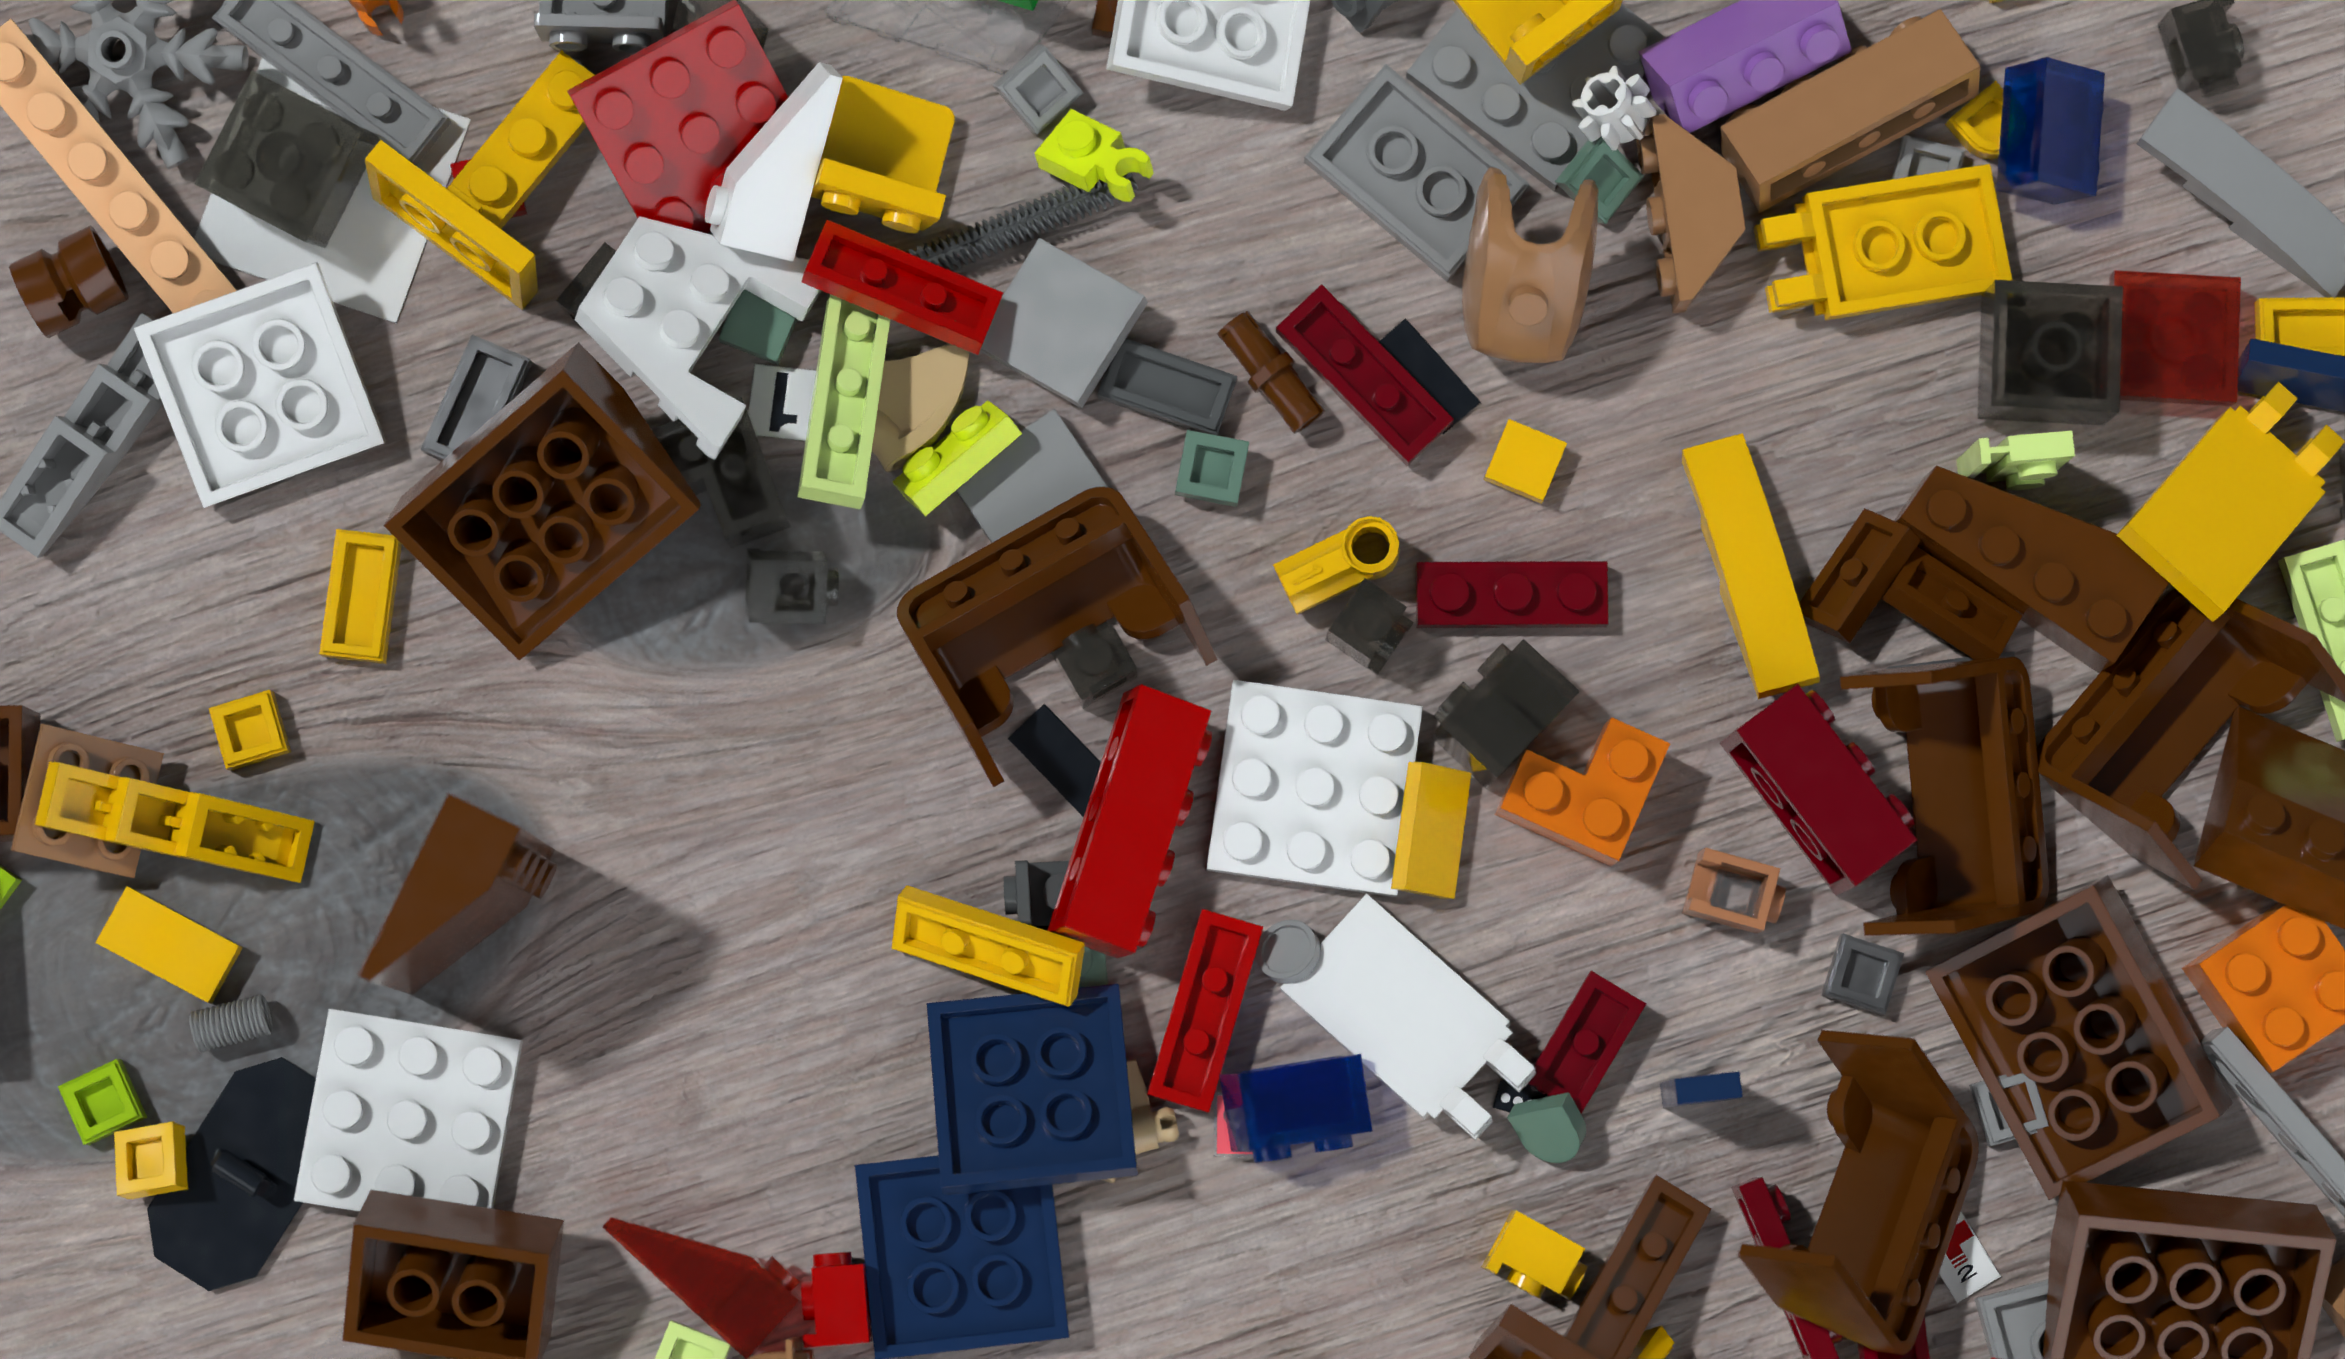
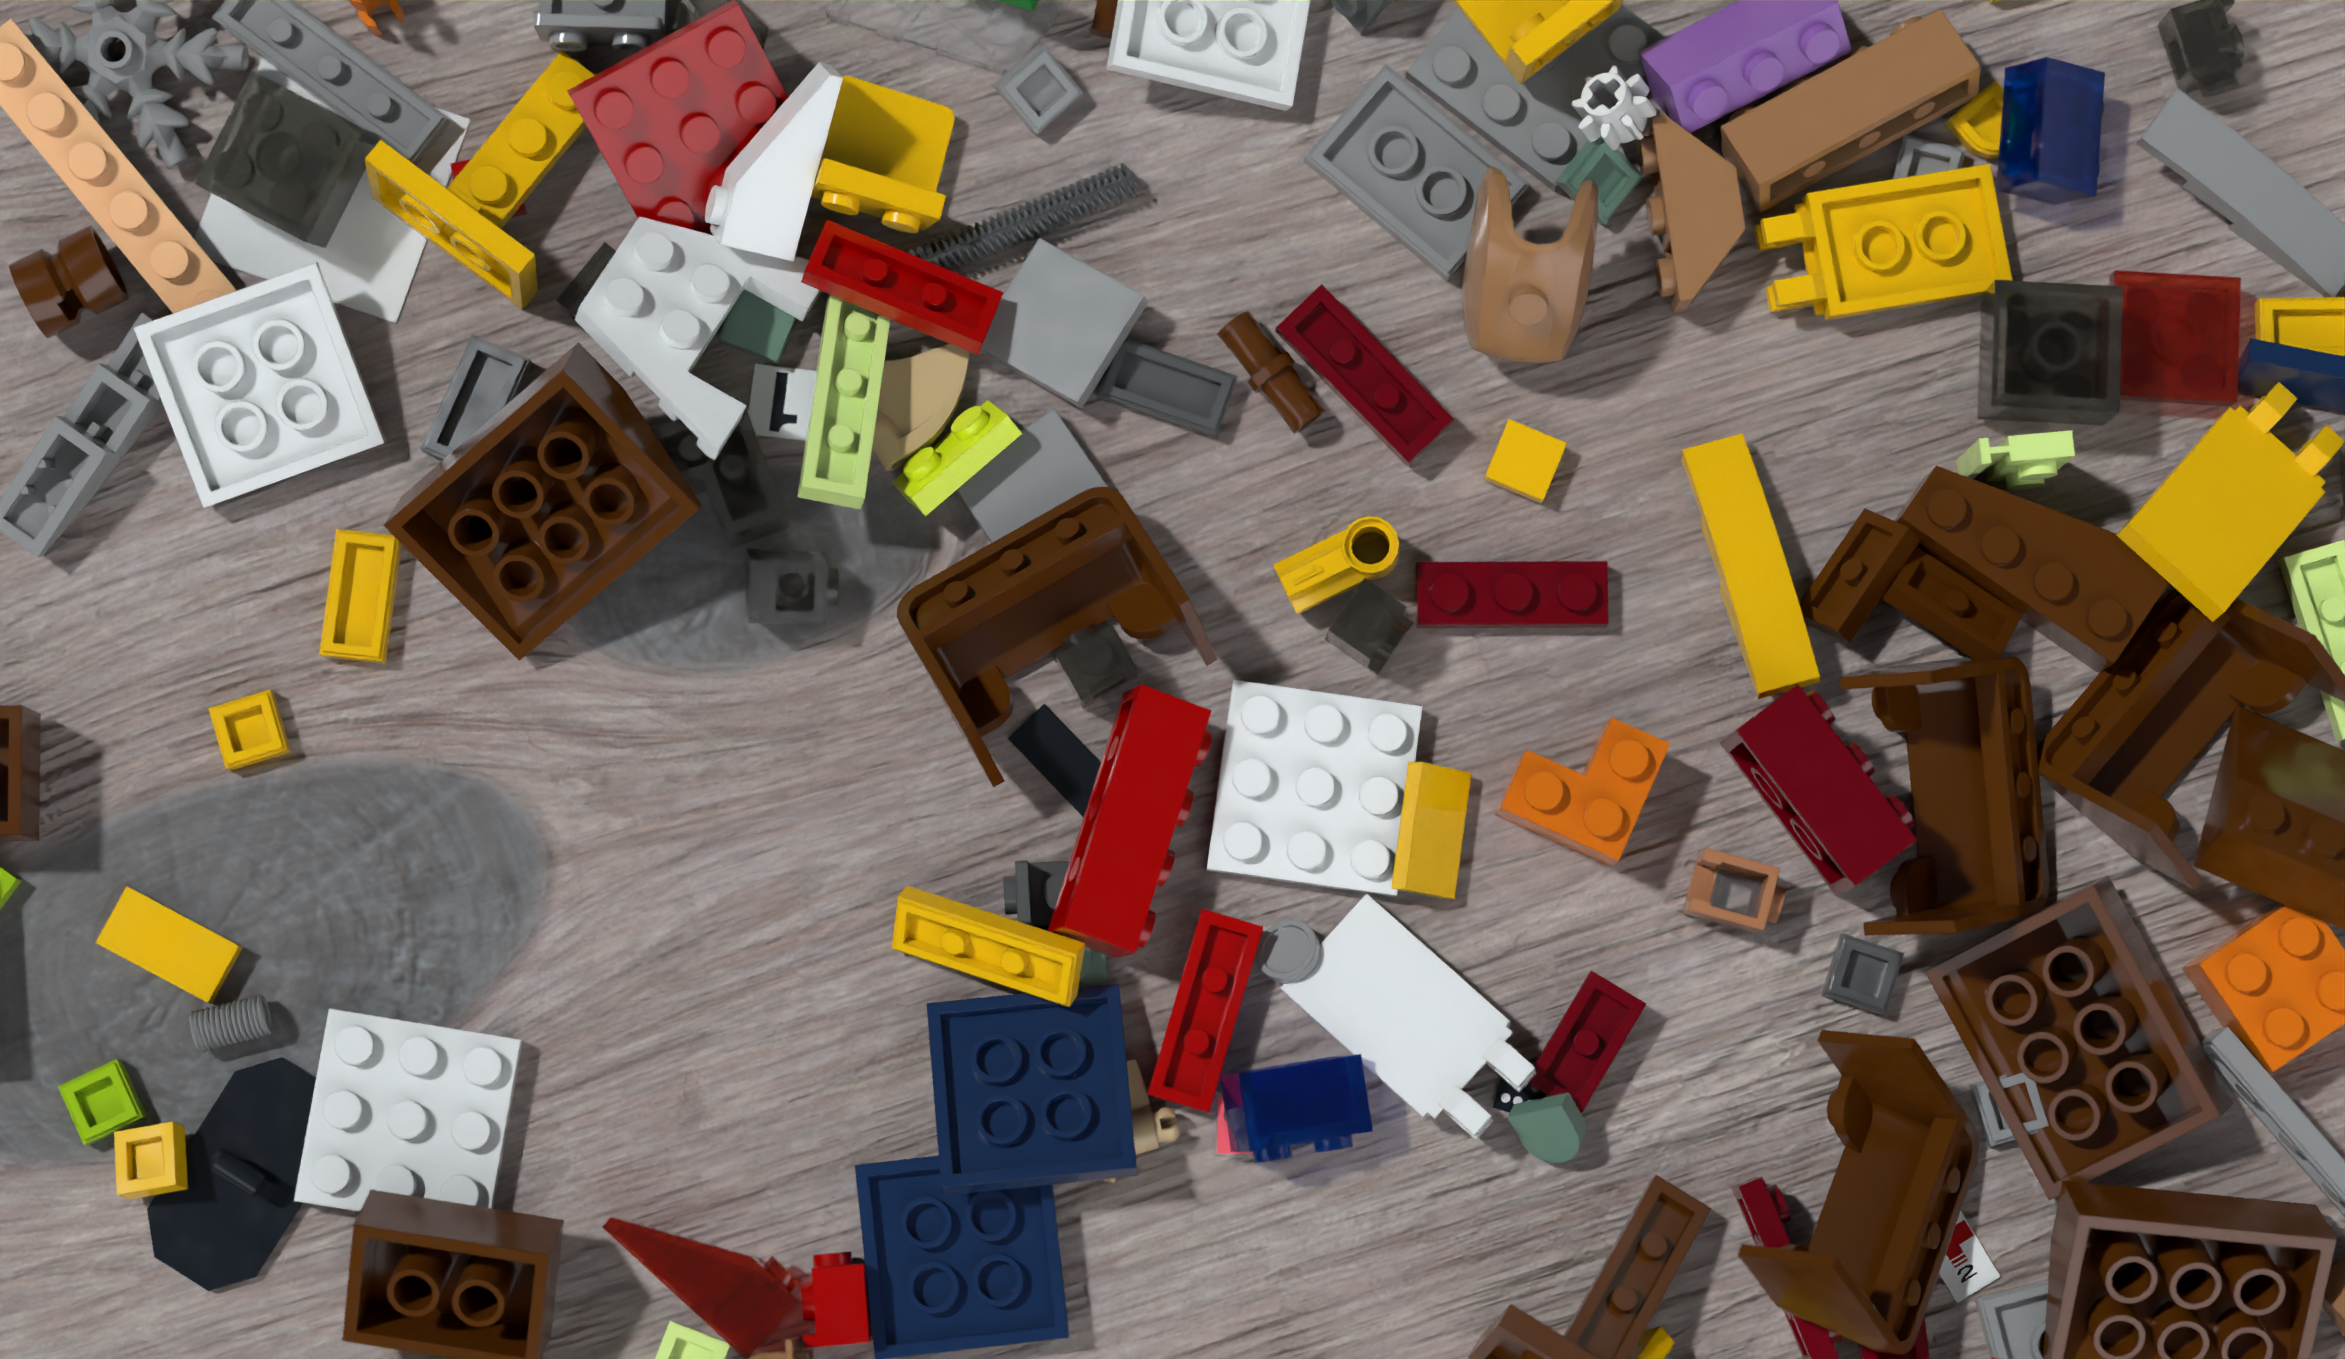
(91, 753): medium nougat hinge -> none
(174, 822): yellow slope -> none
(458, 892): reddish brown slope -> none
(1089, 151): neon yellow plate -> none
(1212, 468): sand green plate -> none
(1429, 370): black sticker -> none
(1503, 713): clear smoke brick -> none
(1536, 1257): yellow brick -> none
(1701, 1089): dark blue tile -> none

